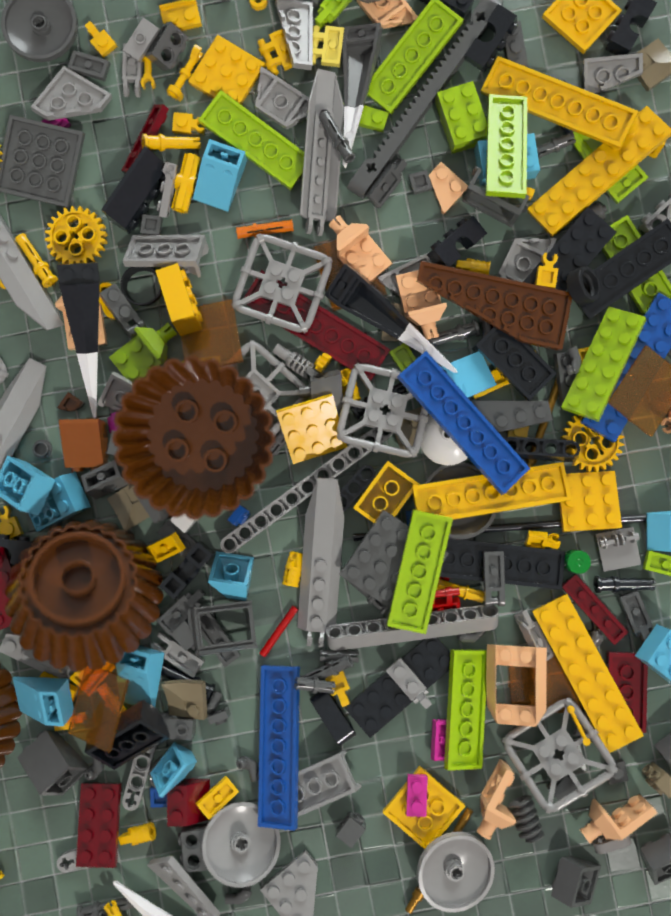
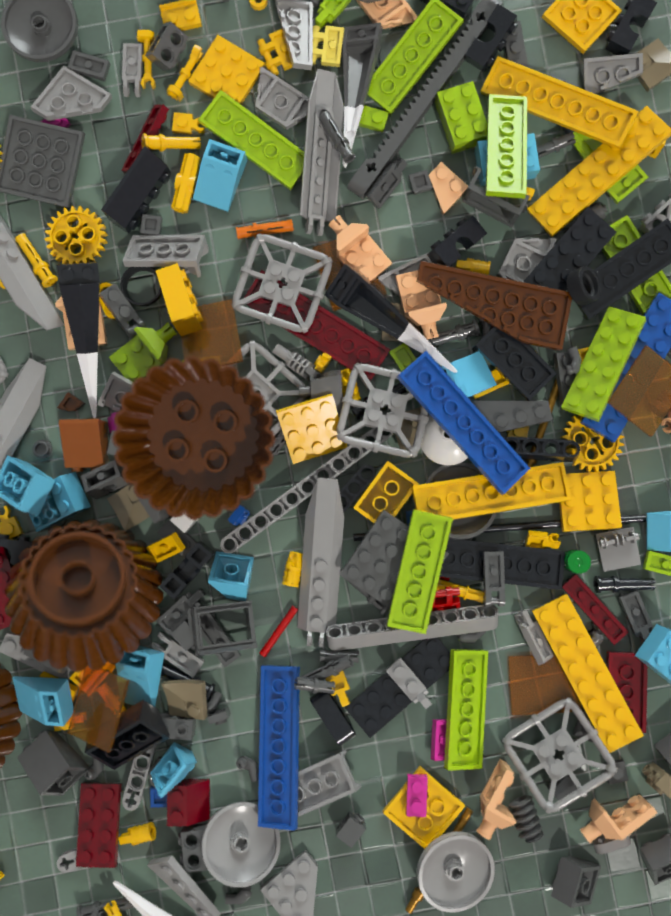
(101, 41): yellow plate -> none
(141, 40): light grey plate -> none
(167, 189): light grey hinge -> none
(217, 797): yellow plate -> none
(523, 657): light nougat wedge -> none
(546, 274): yellow plate -> none
(586, 741): yellow hinge -> none

